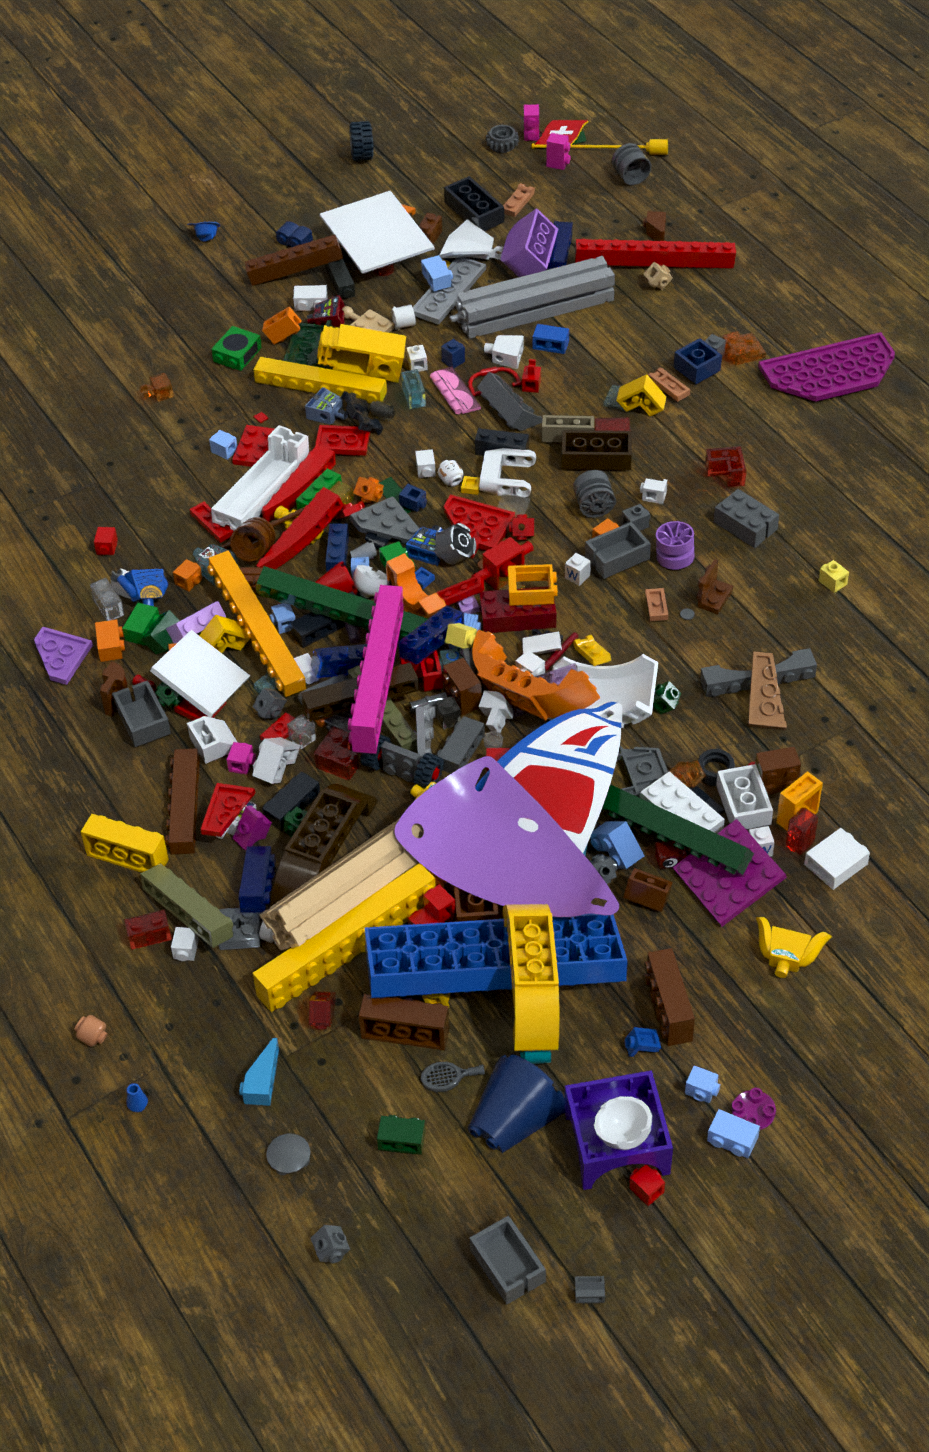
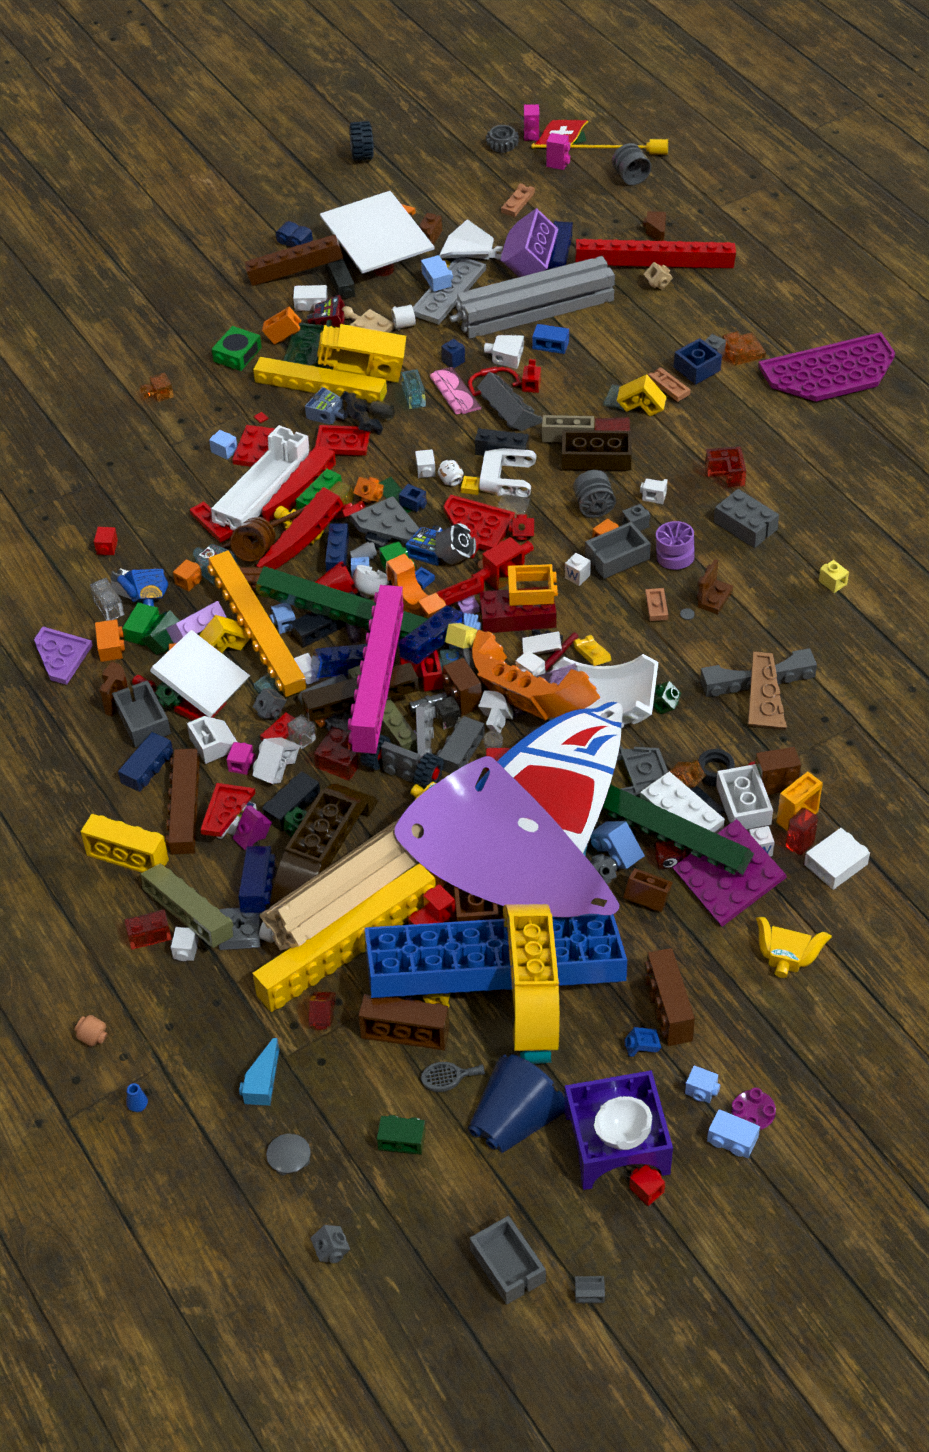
(145, 762): none -> dark blue brick
(205, 230): blue piece -> none
(417, 358): white brick -> none
(474, 203): black brick -> none

